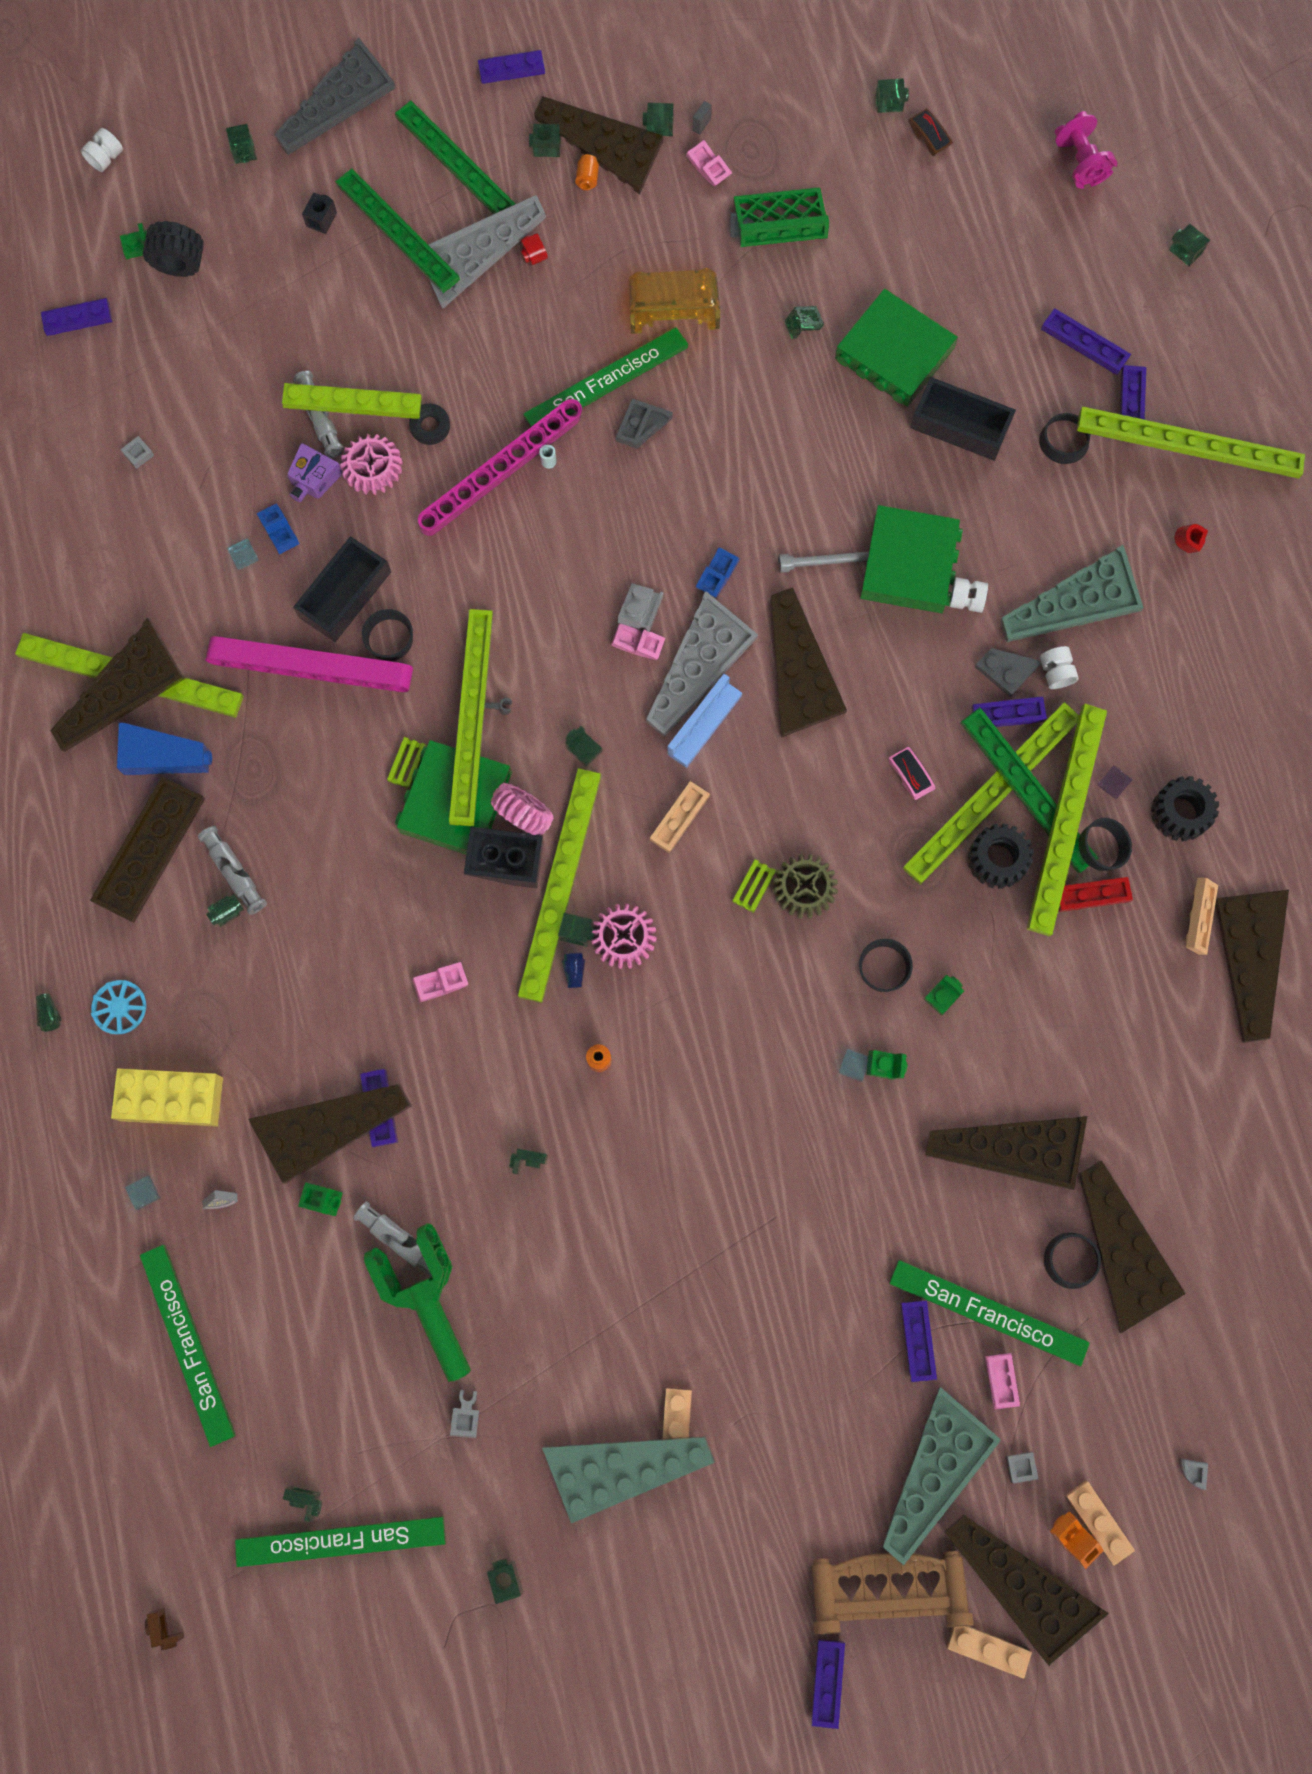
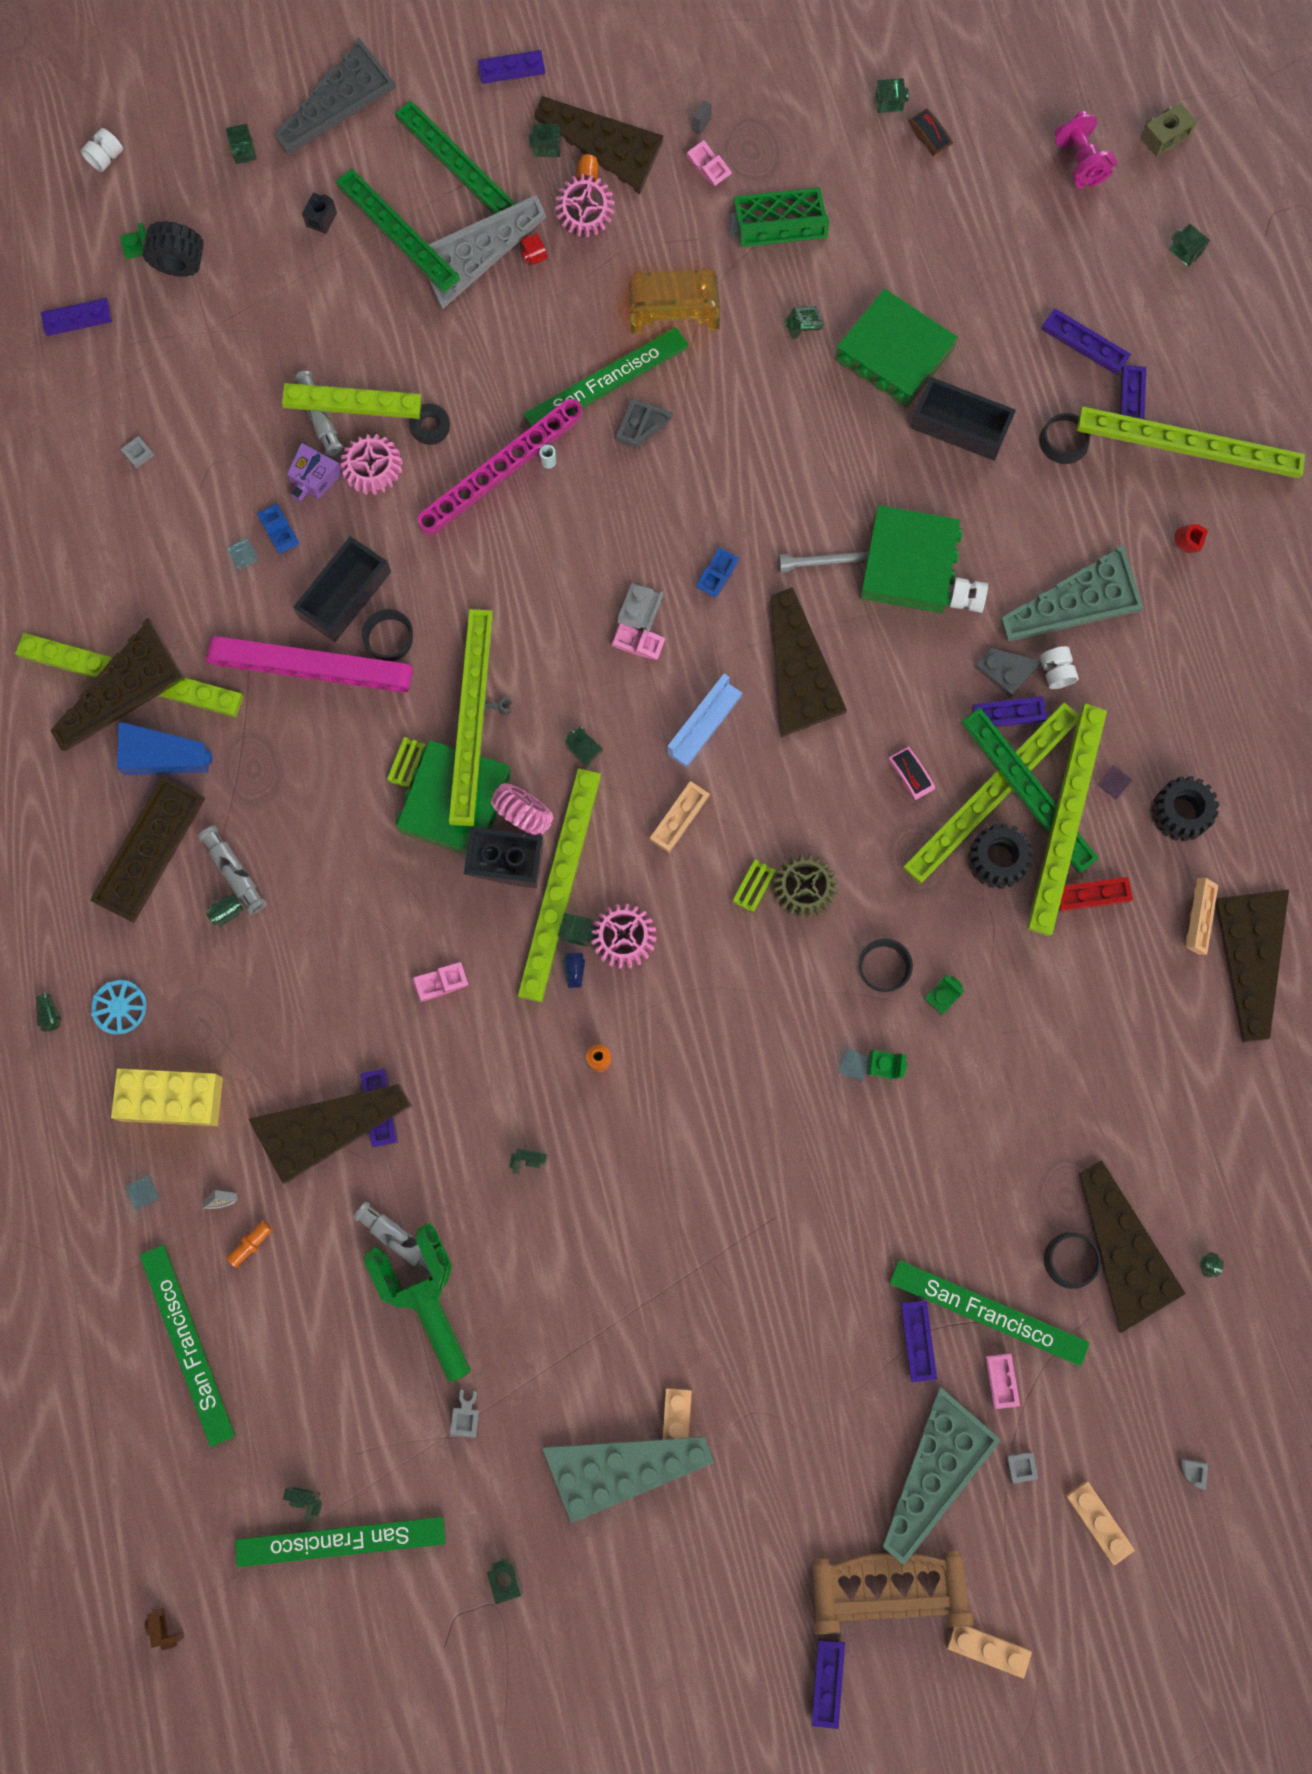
(249, 1243): none -> orange pin
(320, 1199): green bracket -> none
(588, 186): none -> bright pink gear
(659, 118): clear green brick -> none
(705, 654): light grey wing -> none
(1026, 1150): dark brown wing -> none
(1037, 1602): dark brown wing -> none
(1076, 1539): orange brick -> none
(1122, 837): black tyre -> none
(1168, 129): none -> olive brick
(1211, 1265): none -> clear green plate

